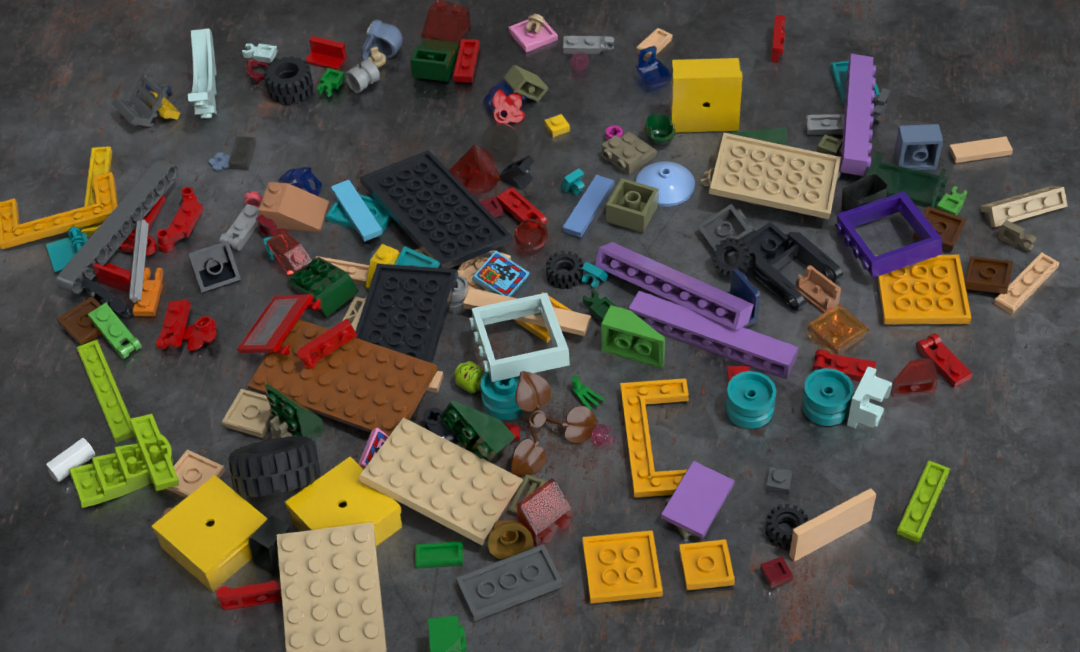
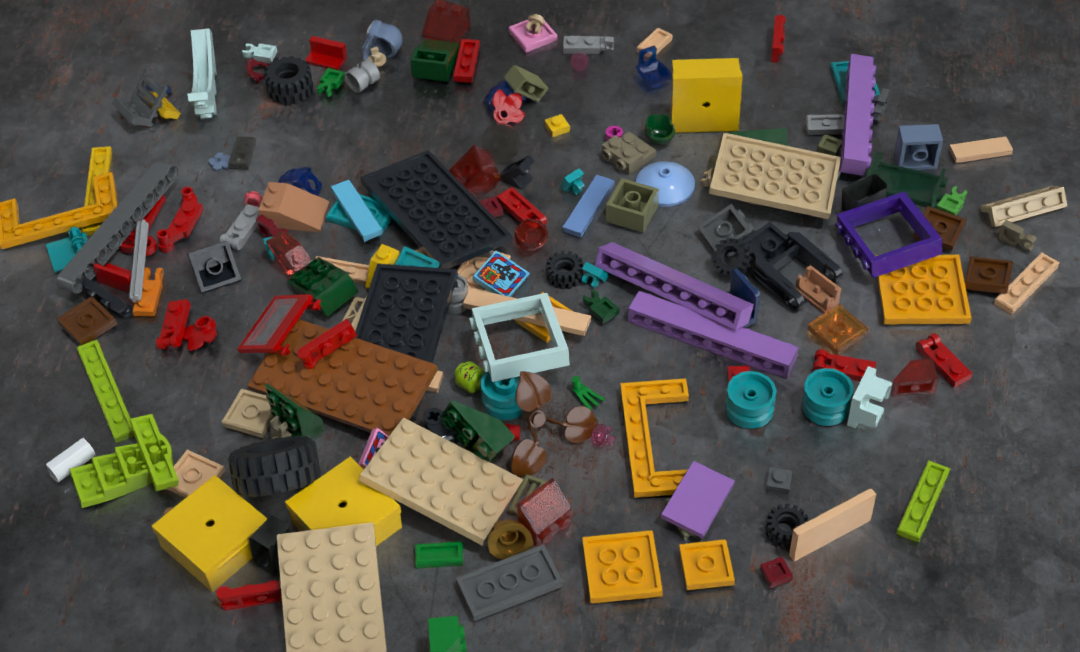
(114, 330): bright green plate -> none
(631, 338): bright green slope -> none

